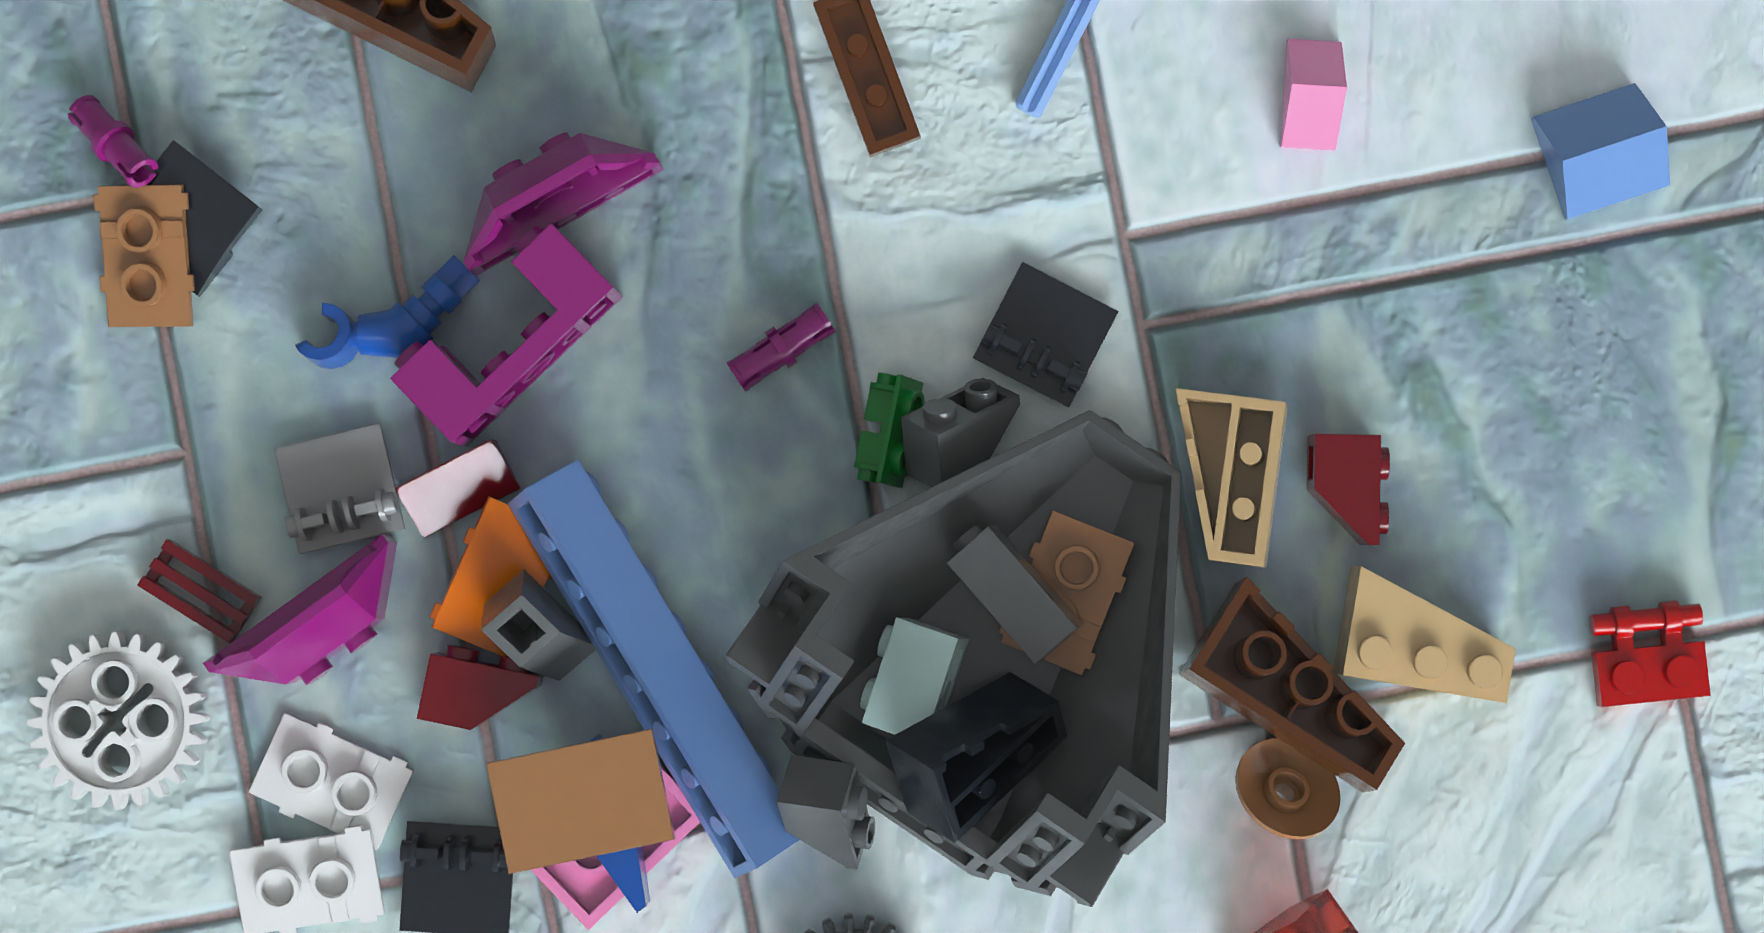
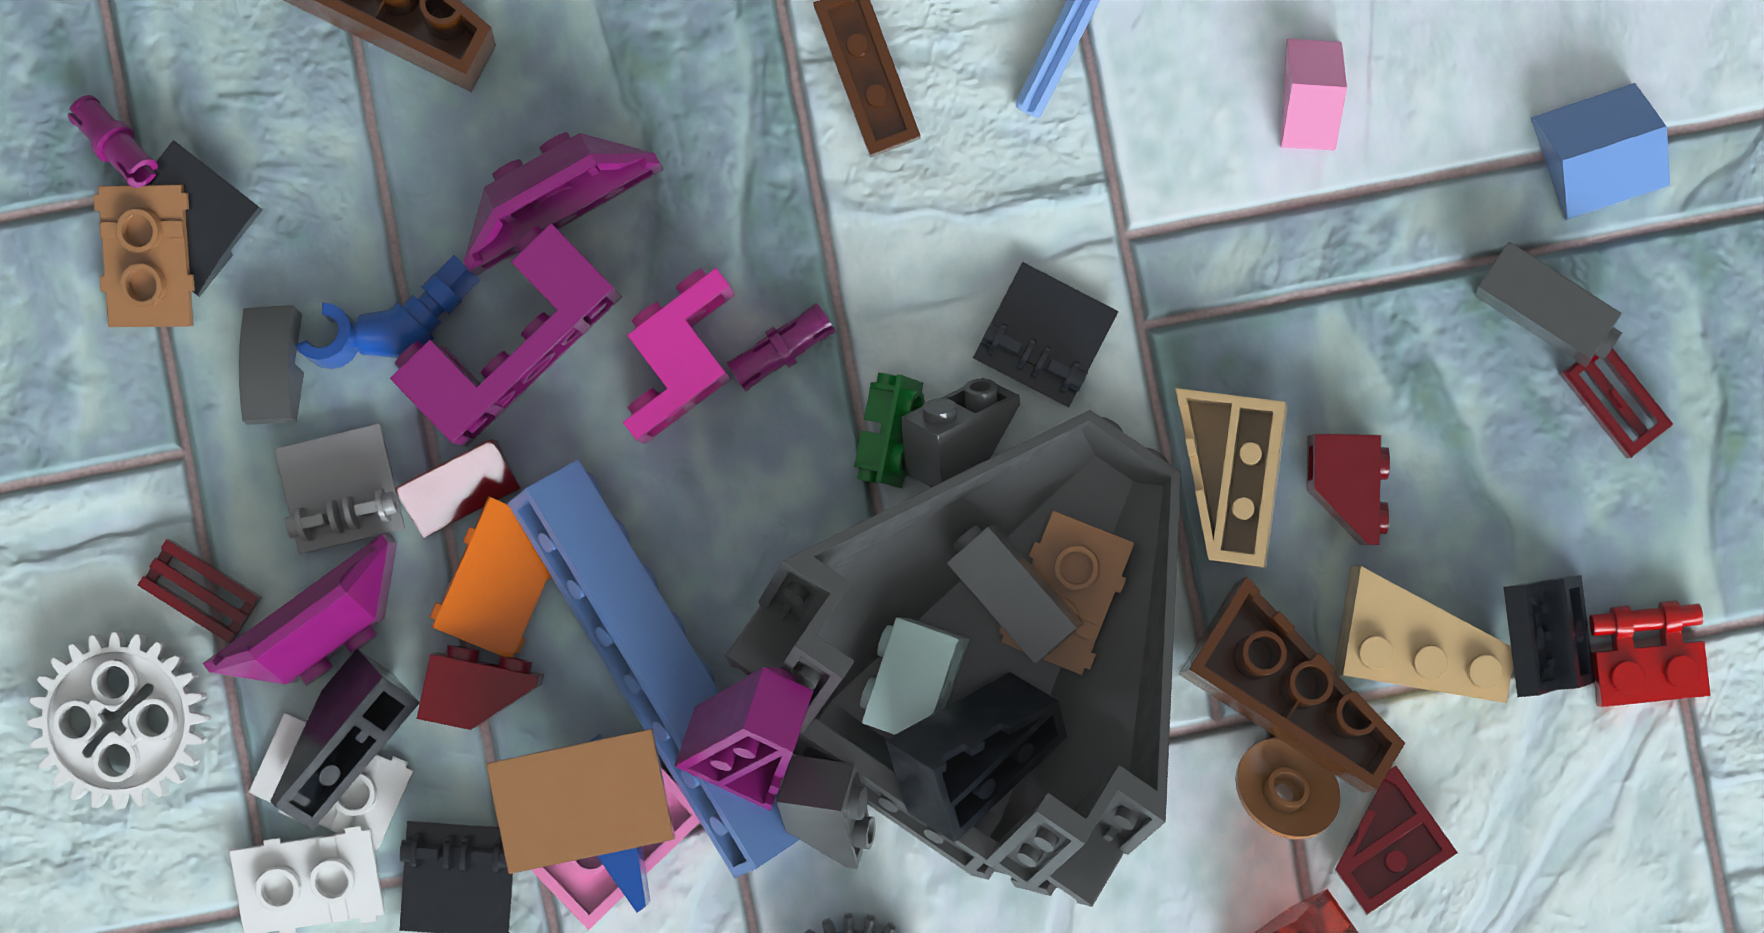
(267, 368): none -> dark grey slope
(341, 737): none -> black slope
(535, 628): dark grey slope -> none
(677, 354): none -> dark pink bracket
(747, 735): none -> magenta wedge
(1392, 845): none -> dark red wing
(1549, 635): none -> black slope
(1550, 305): none -> dark grey brick
(1602, 415): none -> dark red tile

